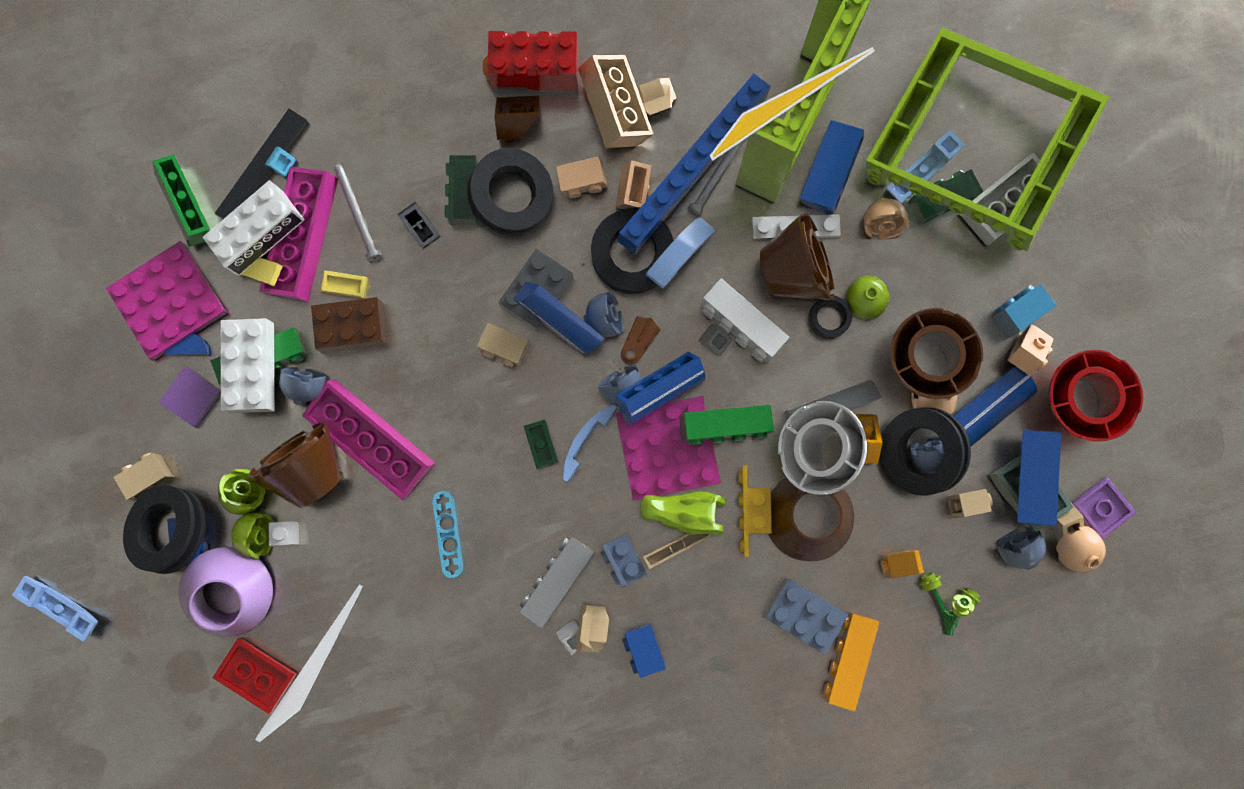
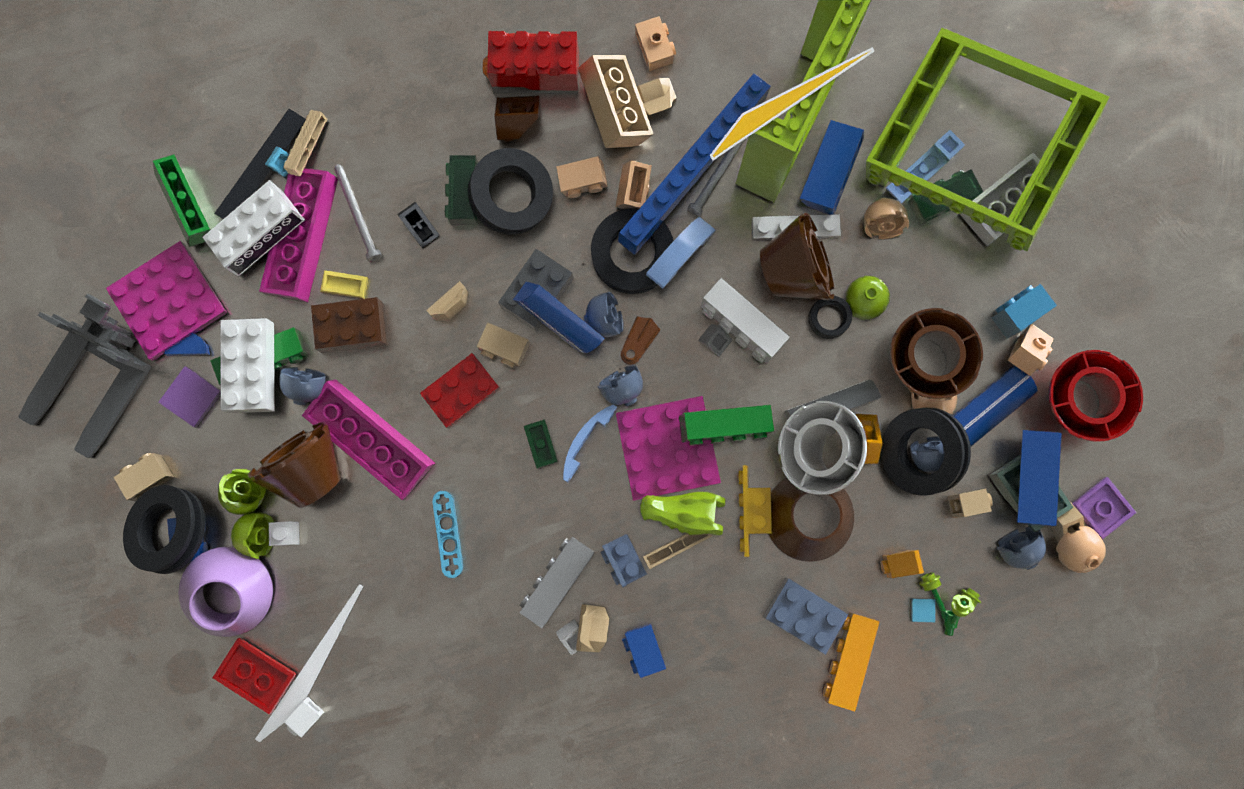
(56, 606): light blue slope -> none
(105, 340): none -> dark grey piece
(263, 271): light yellow tile -> none
(303, 717): none -> white brick
(305, 143): none -> tan piece
(449, 303): none -> tan slope
(459, 390): none -> red plate
(654, 43): none -> light nougat brick
(660, 387): blue brick -> none
(922, 610): none -> medium azure tile

